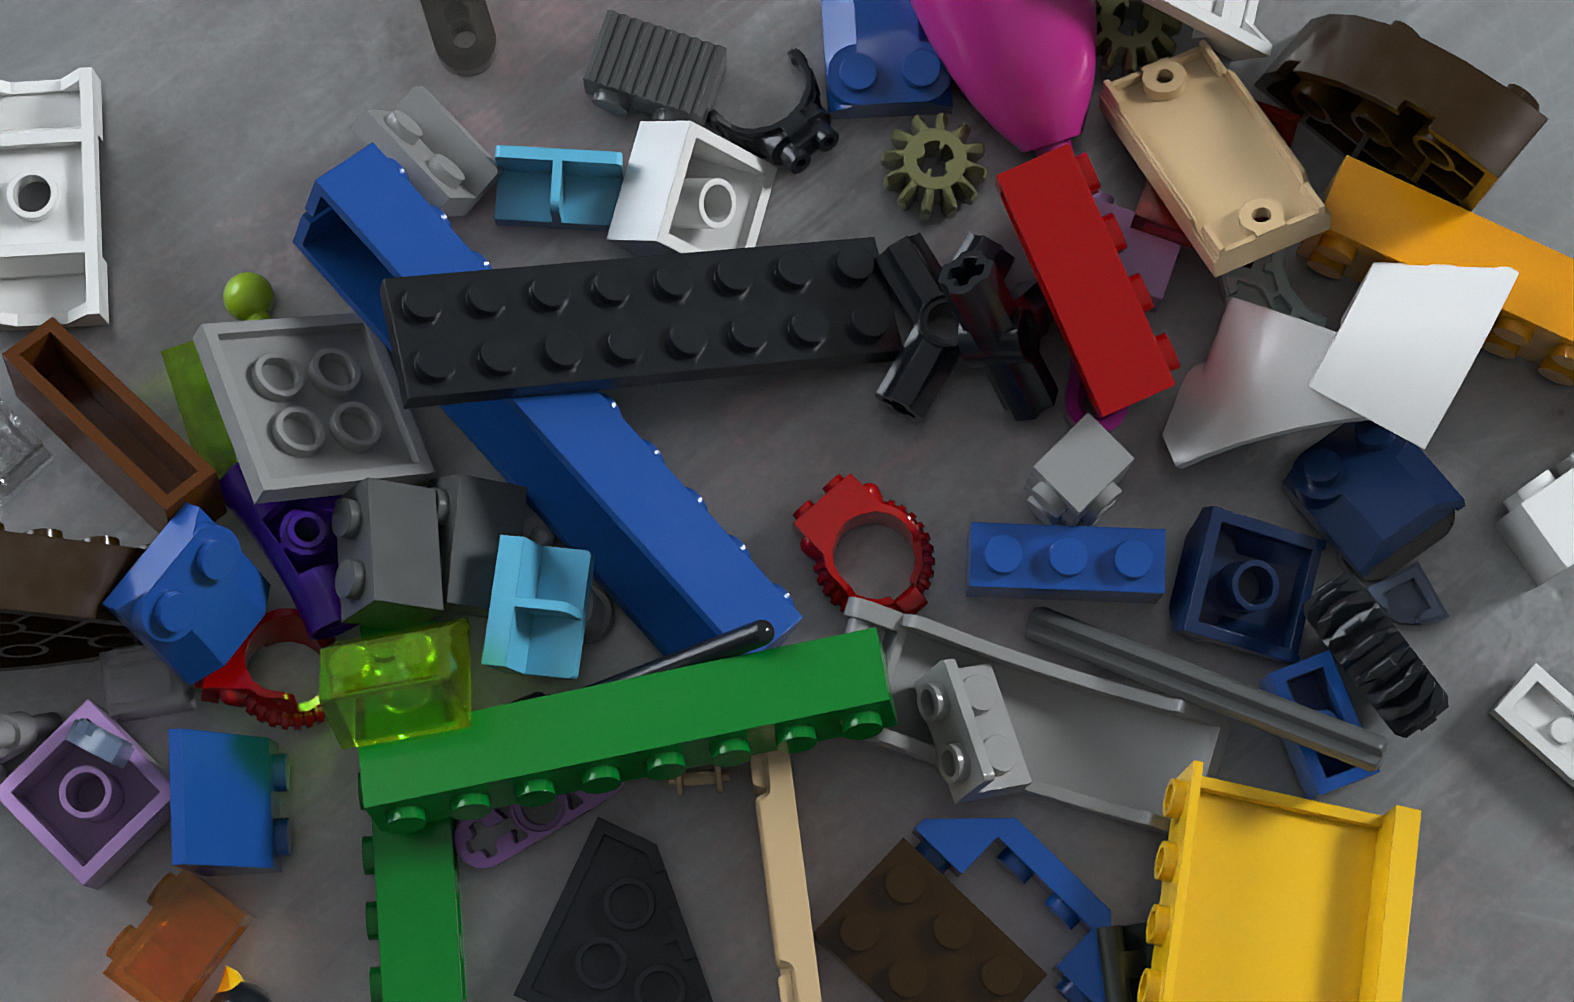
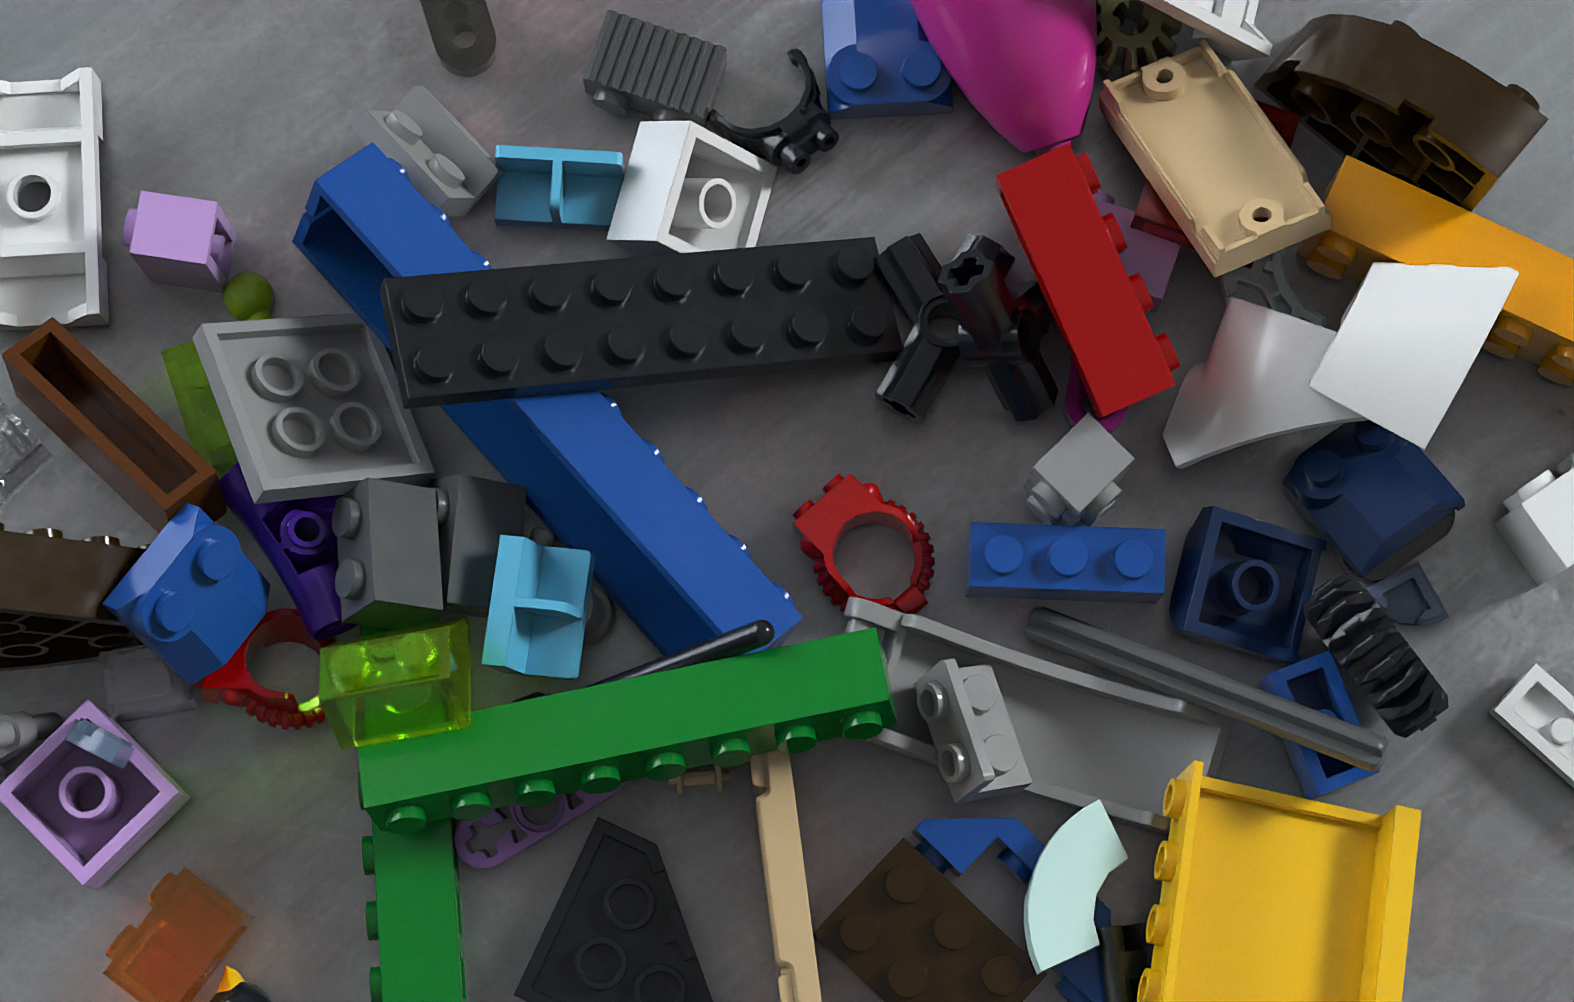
(181, 241): none -> lavender brick
(227, 803): blue slope -> none
(937, 142): olive gear -> none
(1065, 887): none -> light aqua tile

